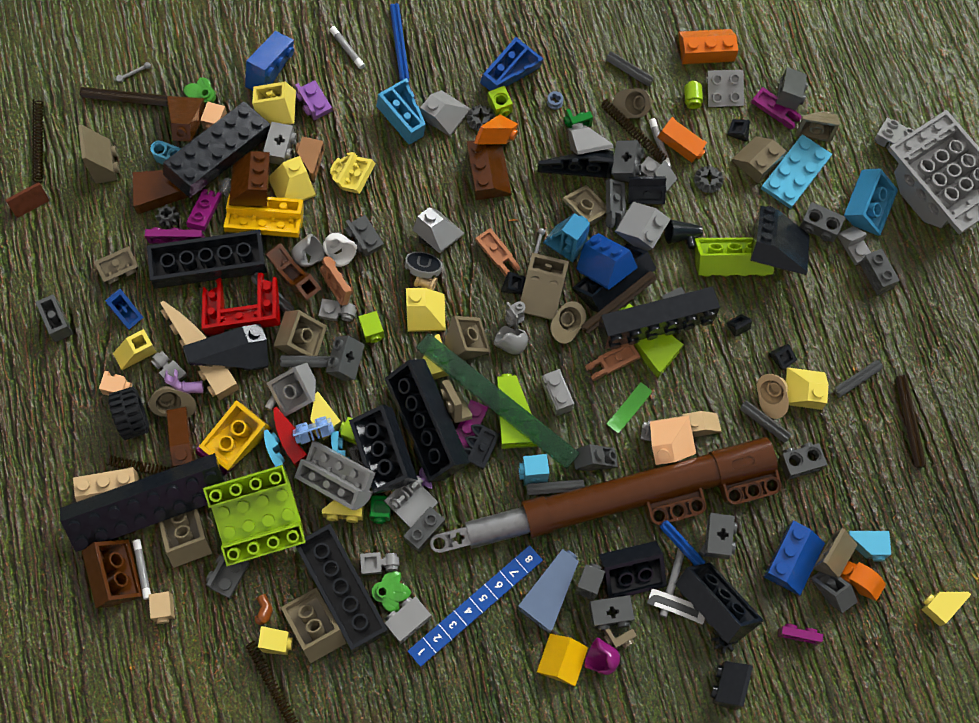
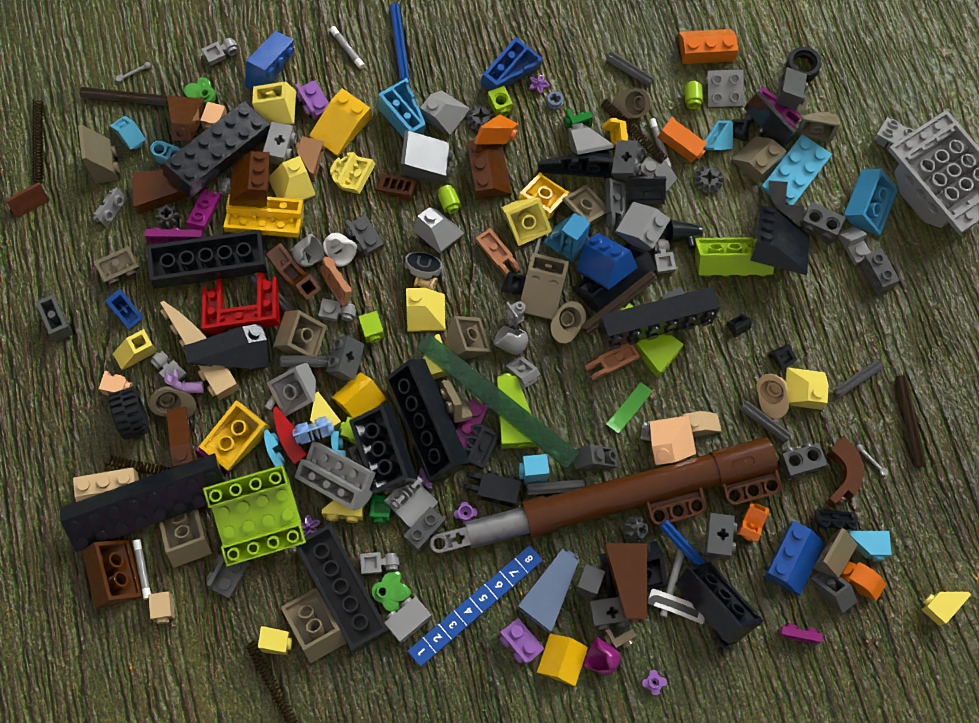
(112, 204): none -> light grey hinge
(128, 132): none -> medium azure slope
(215, 53): none -> light grey plate
(265, 611): dark orange arm -> none
(310, 526): none -> medium lavender plant
(341, 122): none -> yellow slope
(359, 396): none -> yellow slope
(407, 195): none -> reddish brown slope
(425, 158): none -> slope
(449, 199): none -> lime brick
(465, 507): none -> medium lavender plate
(495, 488): none -> black hinge
(521, 642): none -> medium lavender bracket
(524, 370): none -> light grey slope
(526, 220): none -> light yellow slope
(539, 84): none -> medium lavender plant
(547, 191): none -> yellow slope
(557, 392): light grey brick -> none
(617, 130): none -> yellow bracket
(629, 575): none -> reddish brown slope
(635, 528): none -> dark grey gear
(648, 683): none -> medium lavender plate
(663, 261): none -> light grey plate
(720, 136): none -> medium azure slope
(731, 685): black slope -> none
(753, 521): none -> orange brick
(769, 120): none -> black slope
(778, 193): none -> black brick
(809, 54): none -> black tyre
(835, 519): none -> black plate
(852, 471): none -> reddish brown arch
(882, 471): none -> light grey hinge

